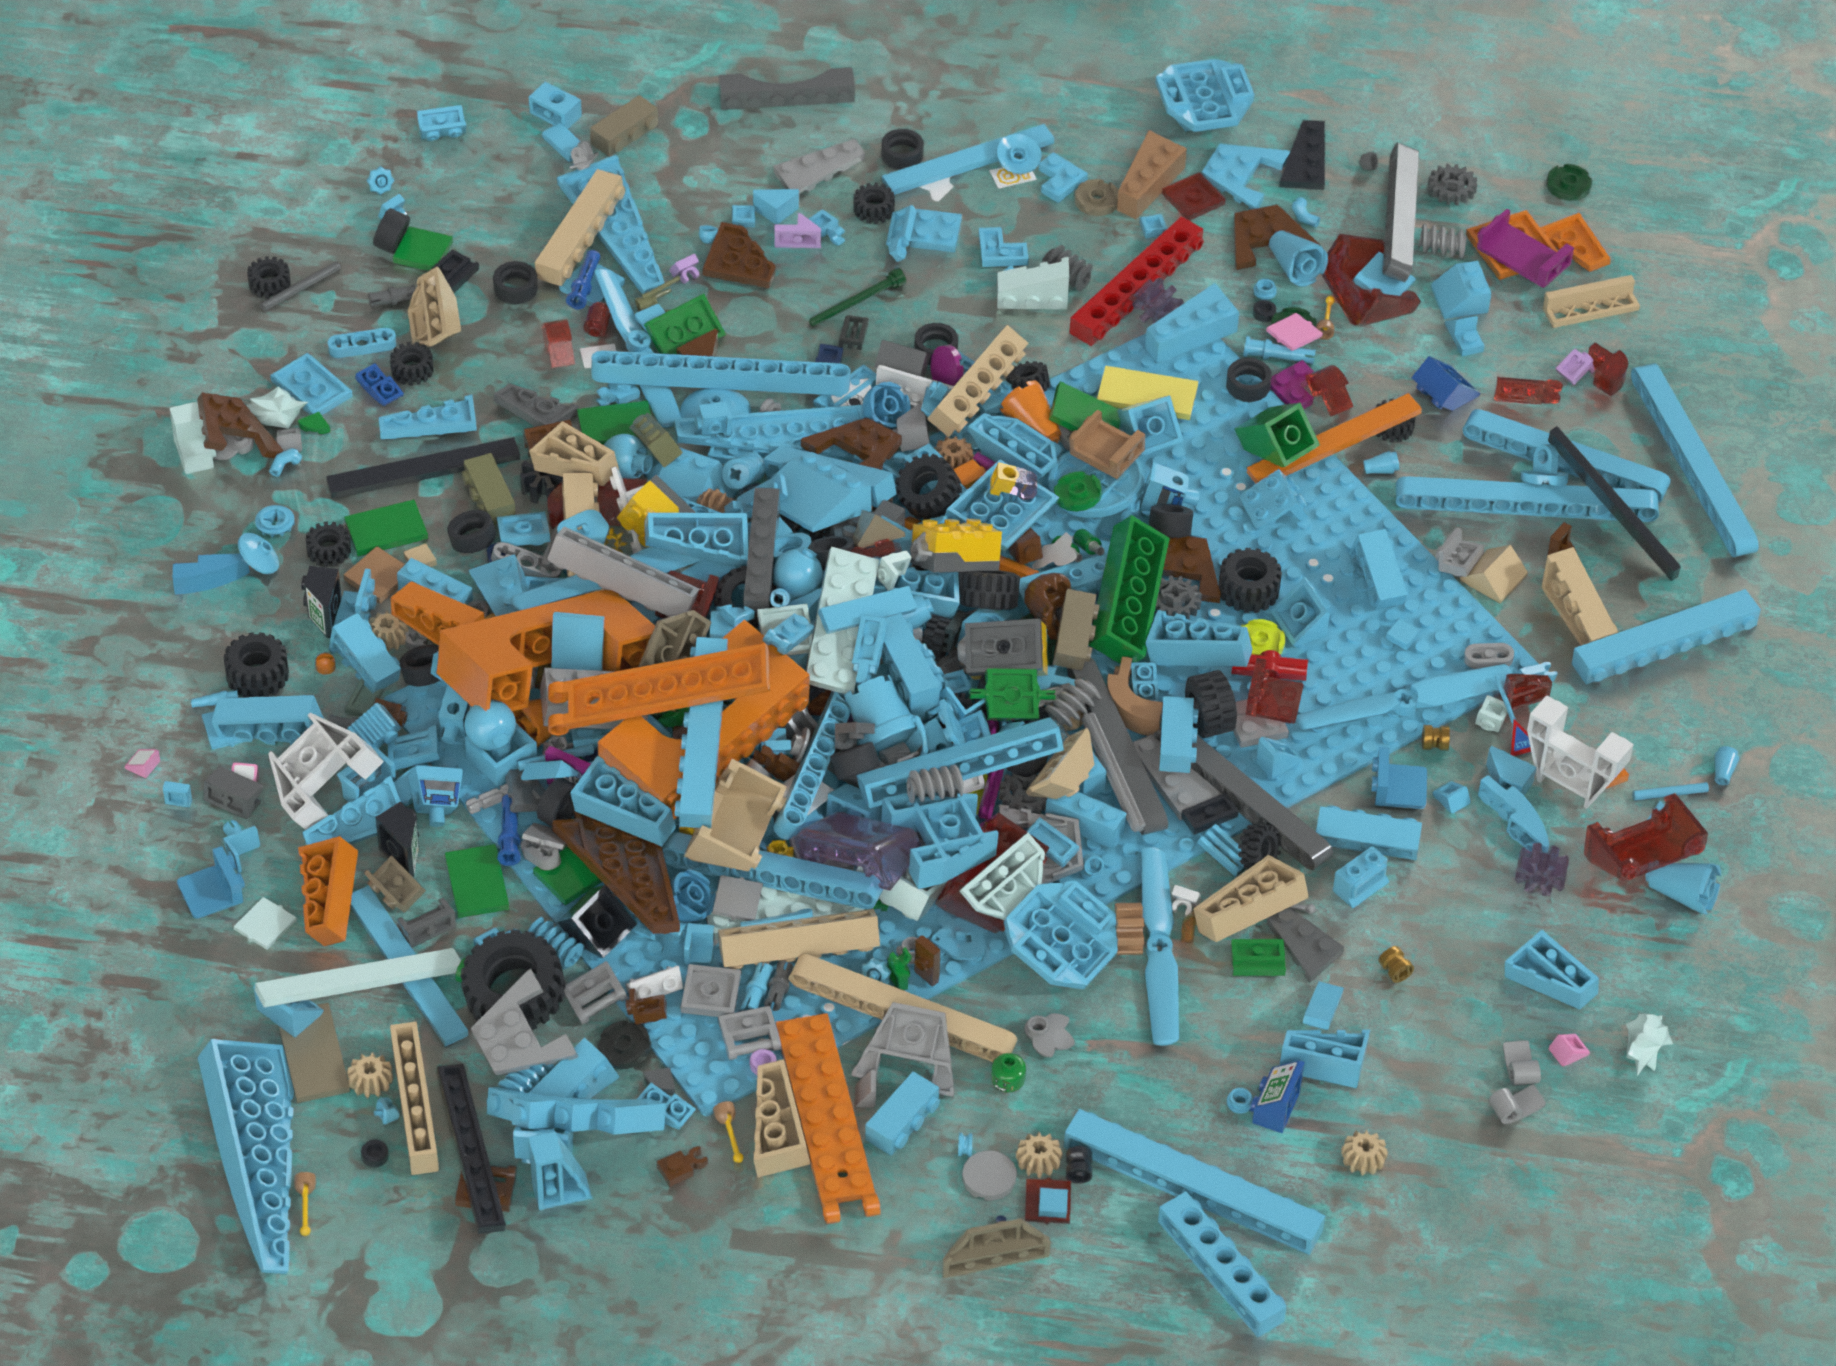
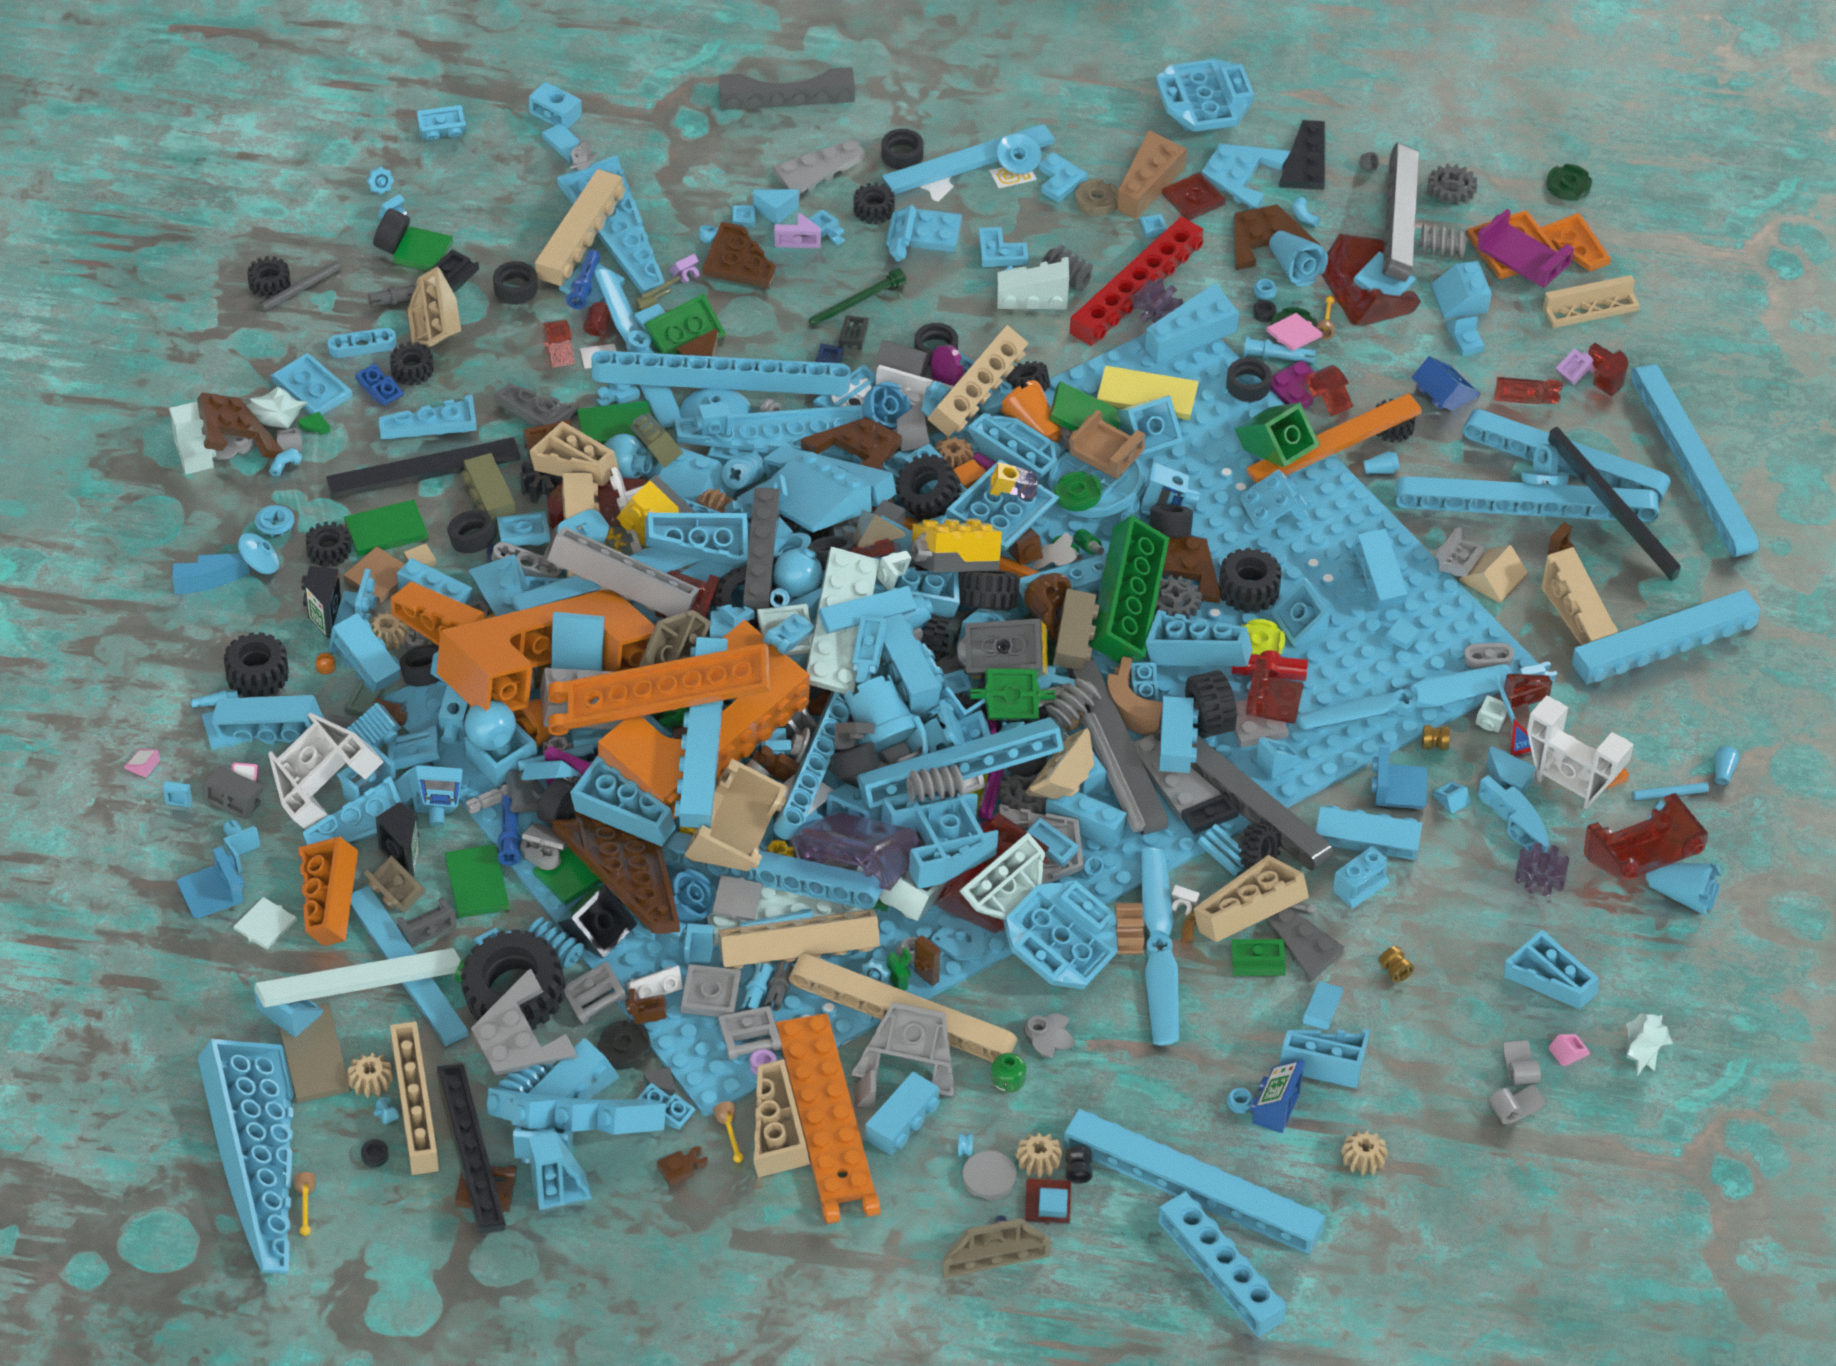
(624, 126): dark tan brick -> none

